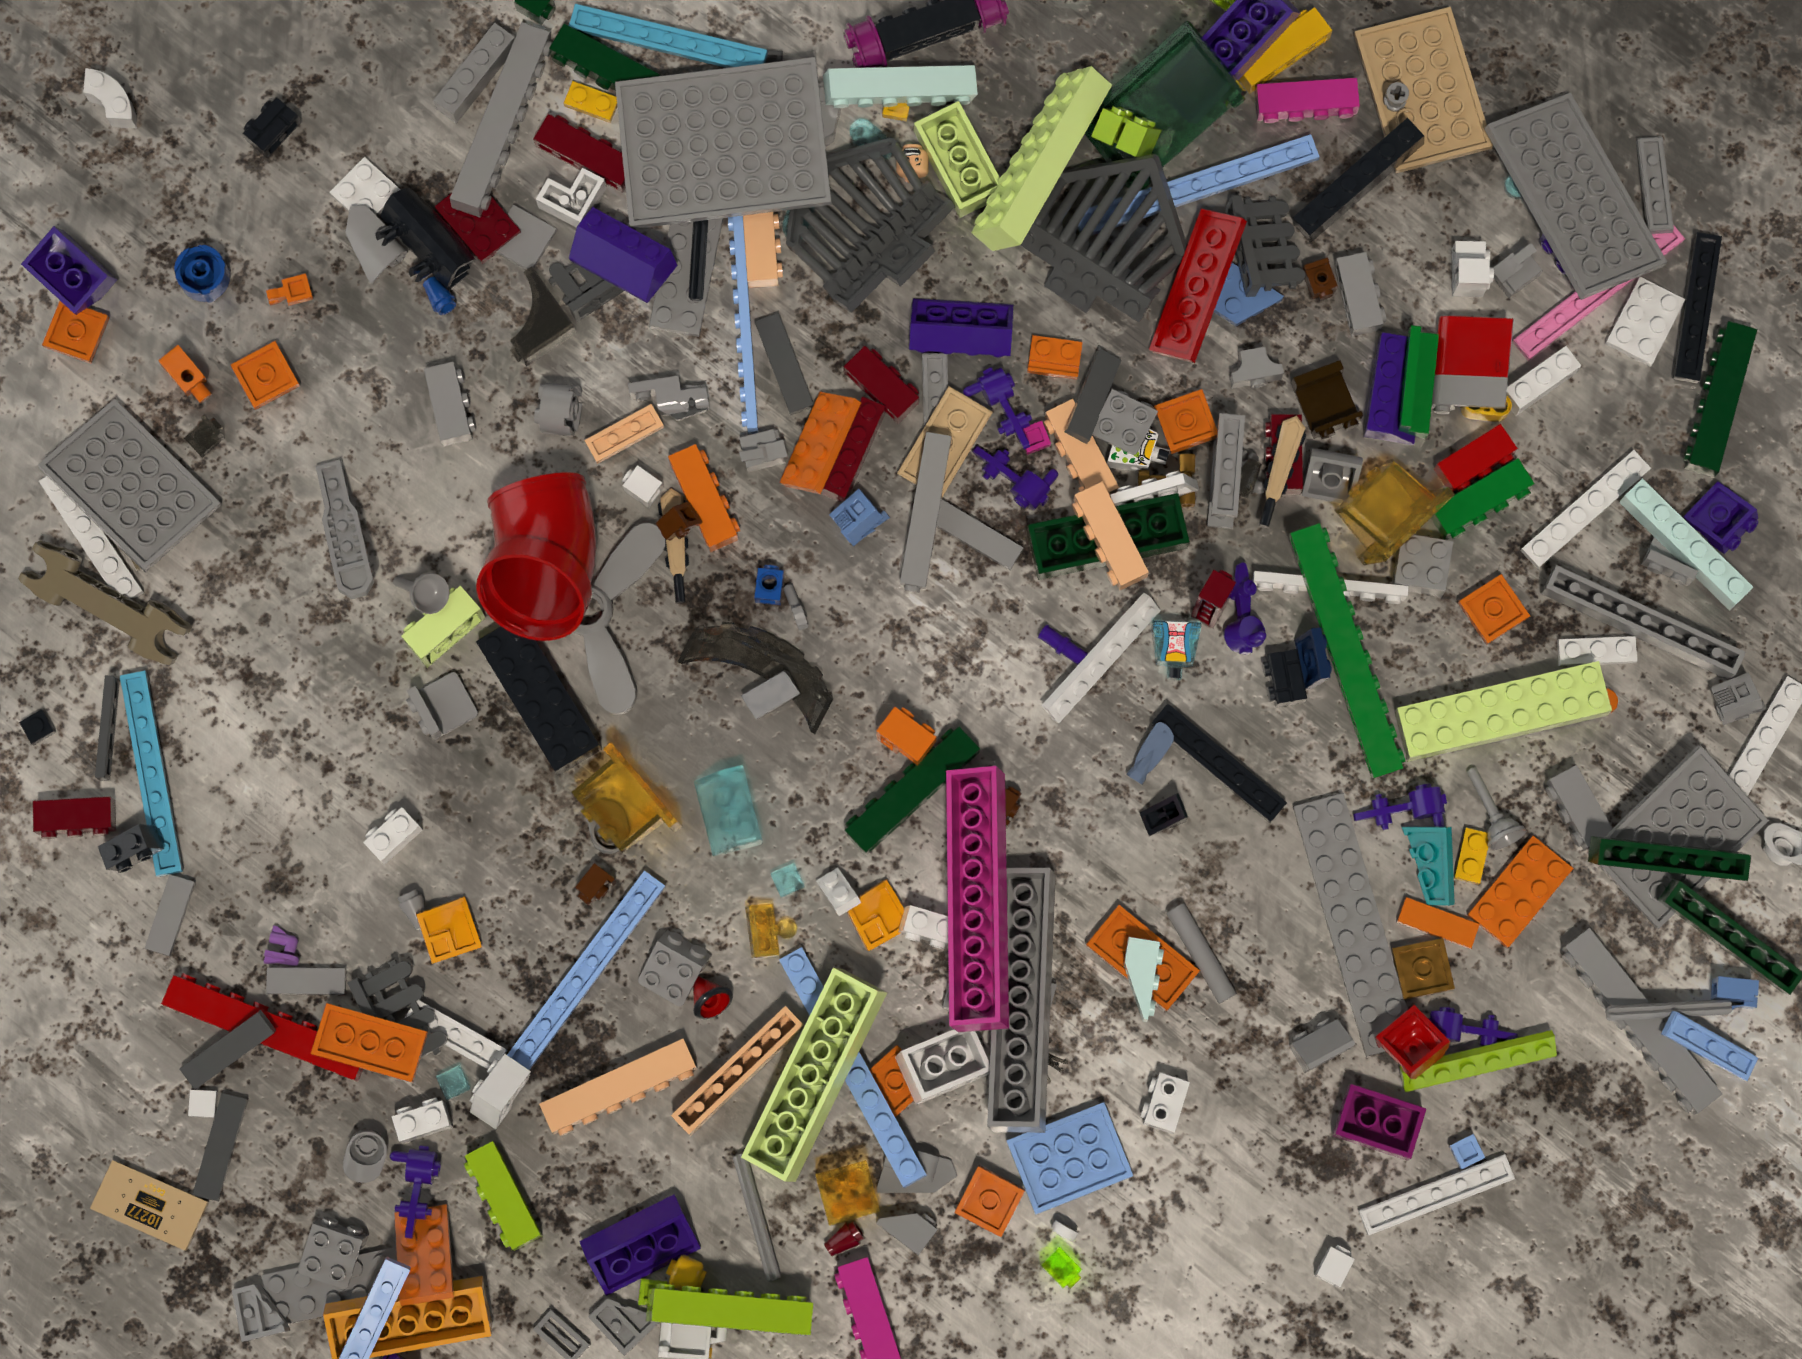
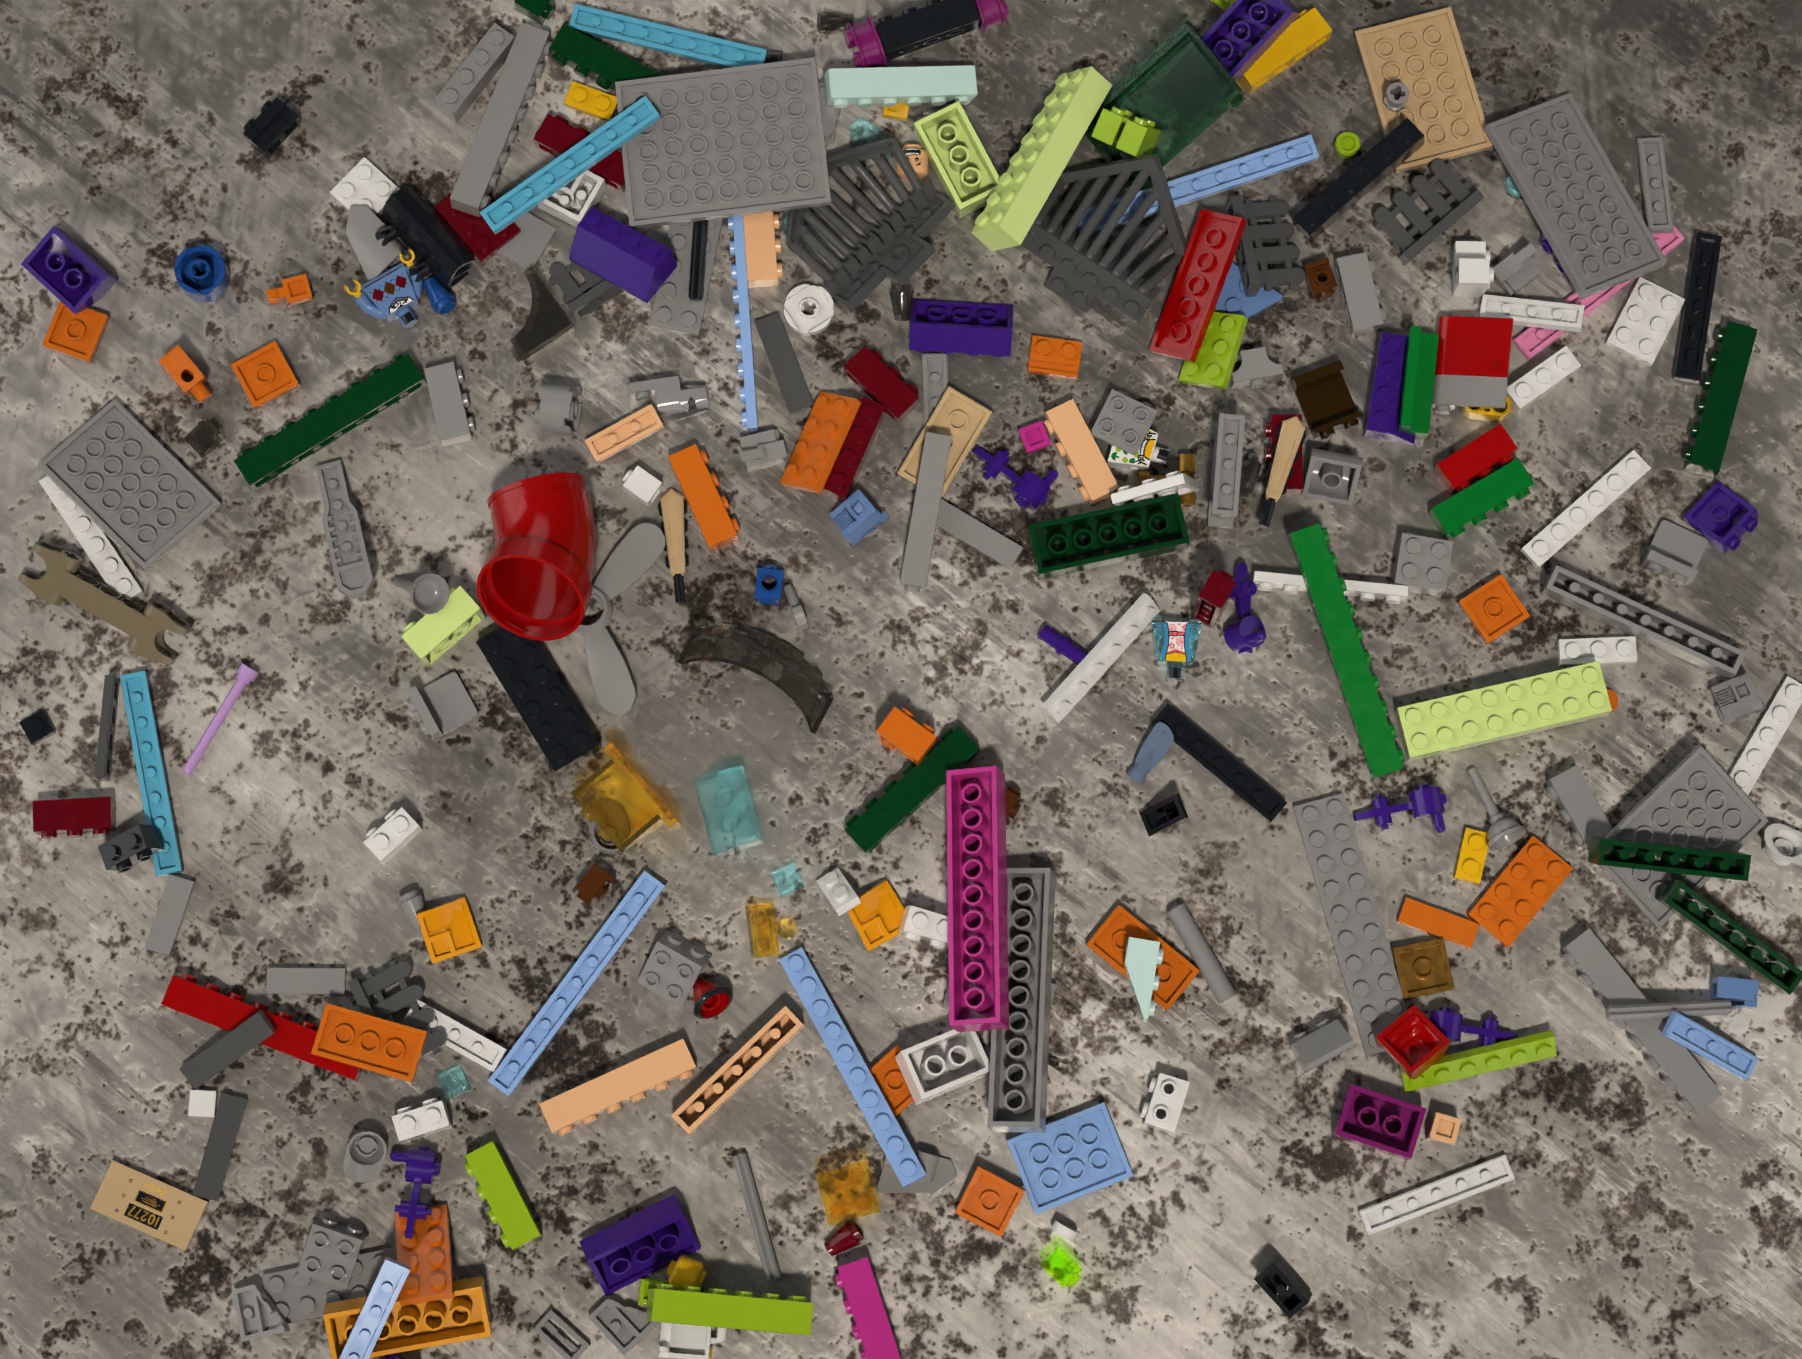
(109, 94): white brick -> none
(244, 676): none -> lavender piece
(289, 941): medium lavender piece -> none
(330, 421): none -> dark green brick
(391, 294): none -> medium blue torso
(496, 1094): white brick -> none
(570, 165): none -> medium azure plate
(678, 521): reddish brown brick -> none
(771, 694): flat silver slope -> none
(805, 323): none -> white plate
(814, 1075): yellowish green brick -> none
(833, 22): none -> clear smoke cone
(901, 301): none -> clear smoke cone
(910, 1230): light grey slope -> none
(996, 389): dark purple piece -> none
(1092, 396): dark grey tile -> none
(1110, 536): light nougat brick -> none
(1186, 421): orange plate -> none
(1217, 352): none -> lime plate
(1283, 1286): none -> black brick
(1285, 678): black brick -> none
(1307, 100): dark pink brick -> none
(1313, 657): dark blue plate -> none
(1335, 1266): white brick -> none
(1347, 144): none -> lime tile
(1389, 510): clear yellow windscreen -> none
(1420, 222): none -> dark grey fence
(1434, 858): teal wing -> none
(1443, 1128): none -> light nougat panel
(1467, 1151): light blue plate -> none
(1534, 312): none -> white plate
(1685, 544): light aqua brick -> none

